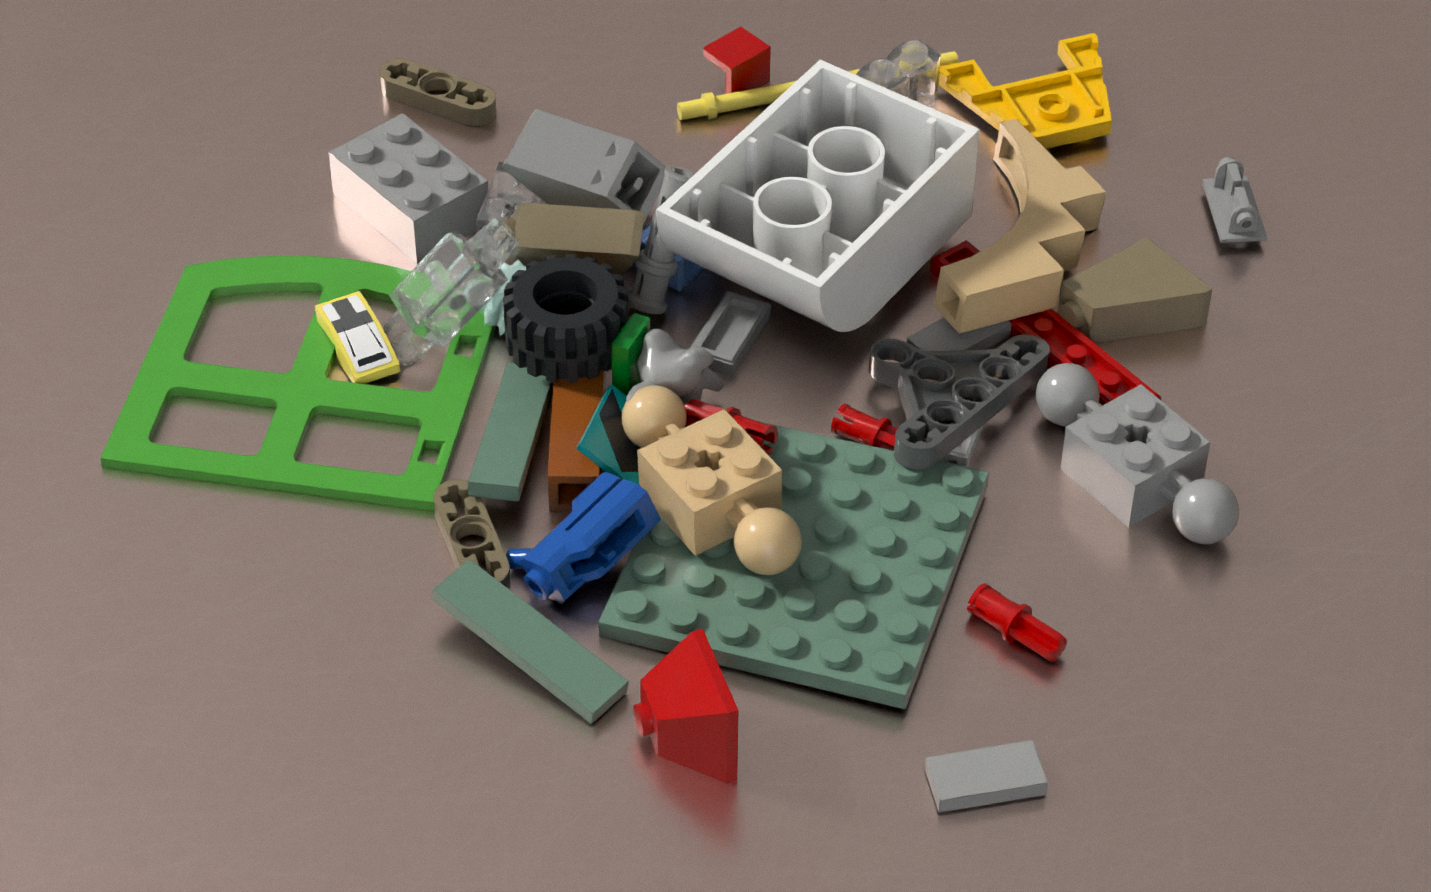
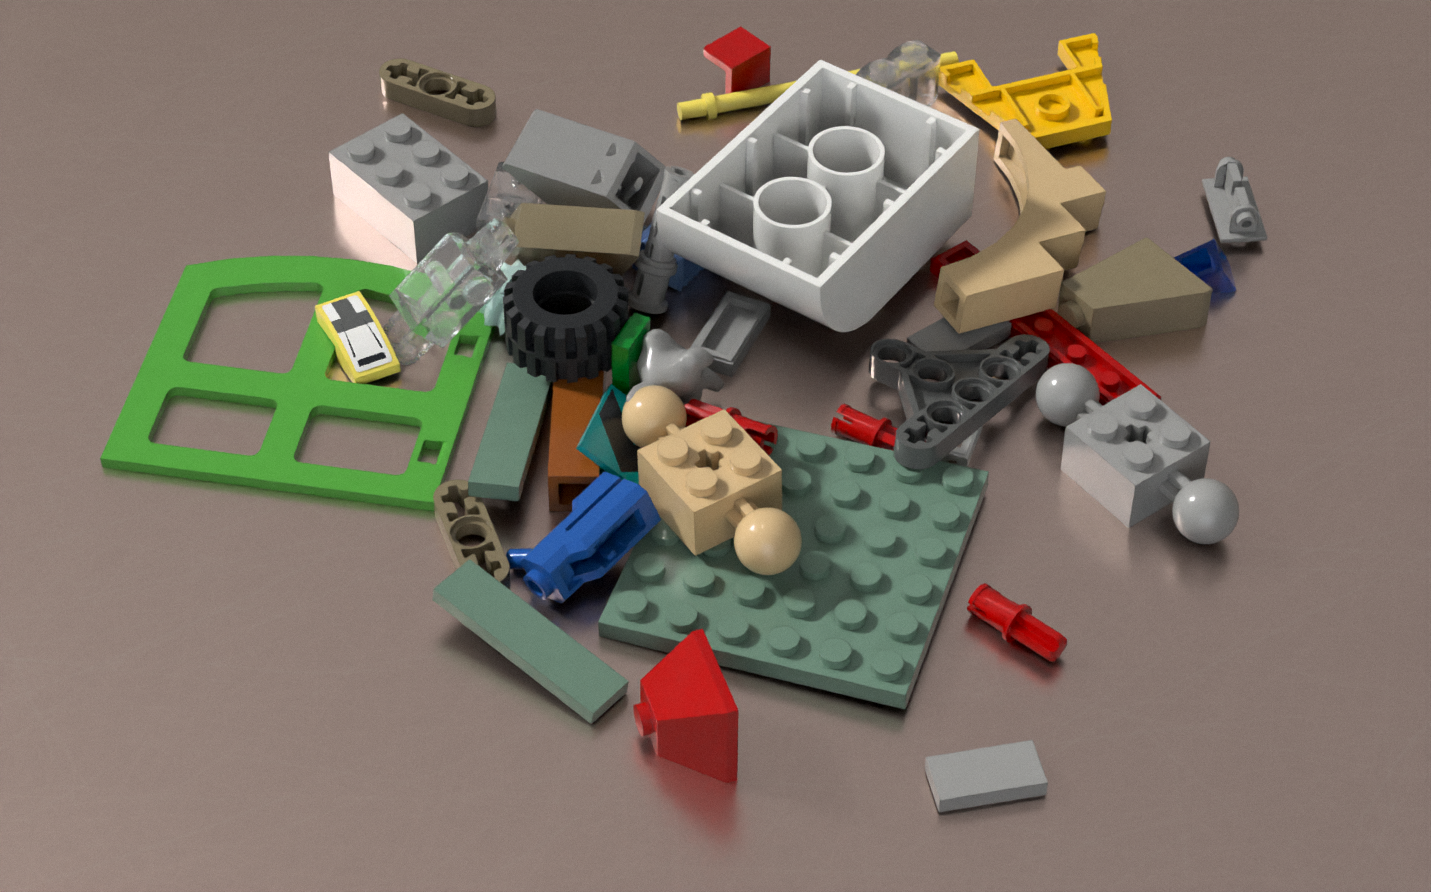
(1210, 266): none -> clear blue slope

